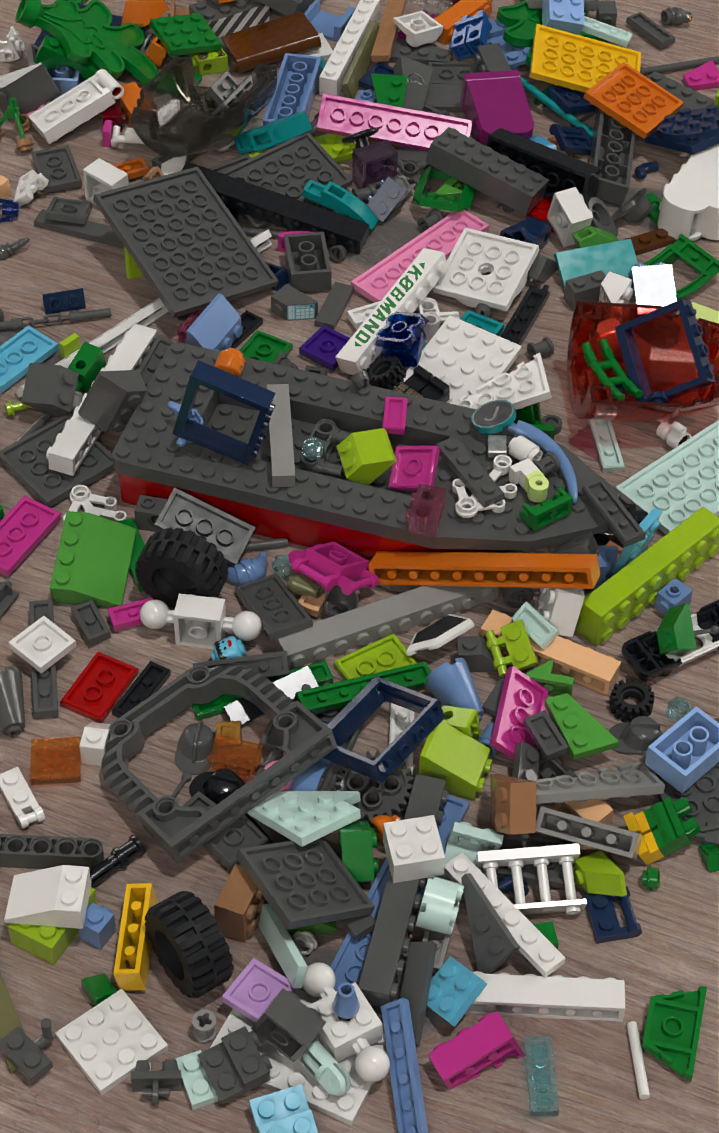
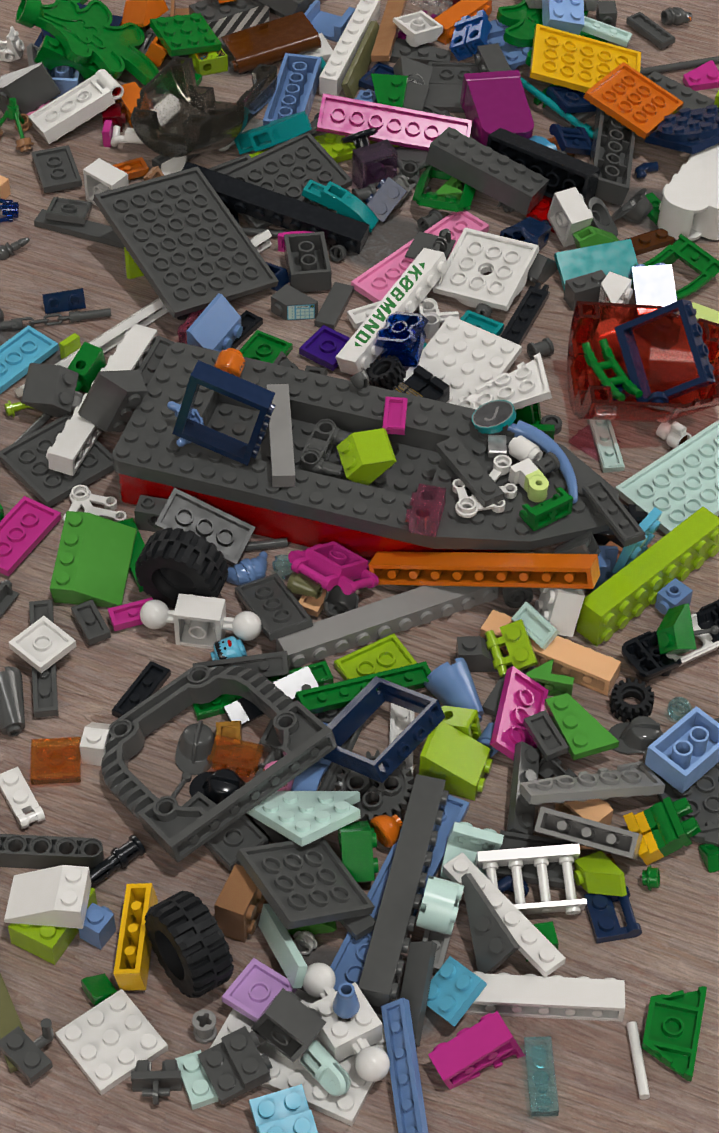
(28, 185): white hinge -> none
(99, 687): red tile -> none
(226, 89): dark grey bracket -> none
(312, 448): clear light blue plate -> none
(413, 467): dark pink tile -> none
(413, 848): white brick -> none
(425, 240): none -> dark grey hinge
(439, 633): tile -> none
(512, 804): medium nougat slope -> none

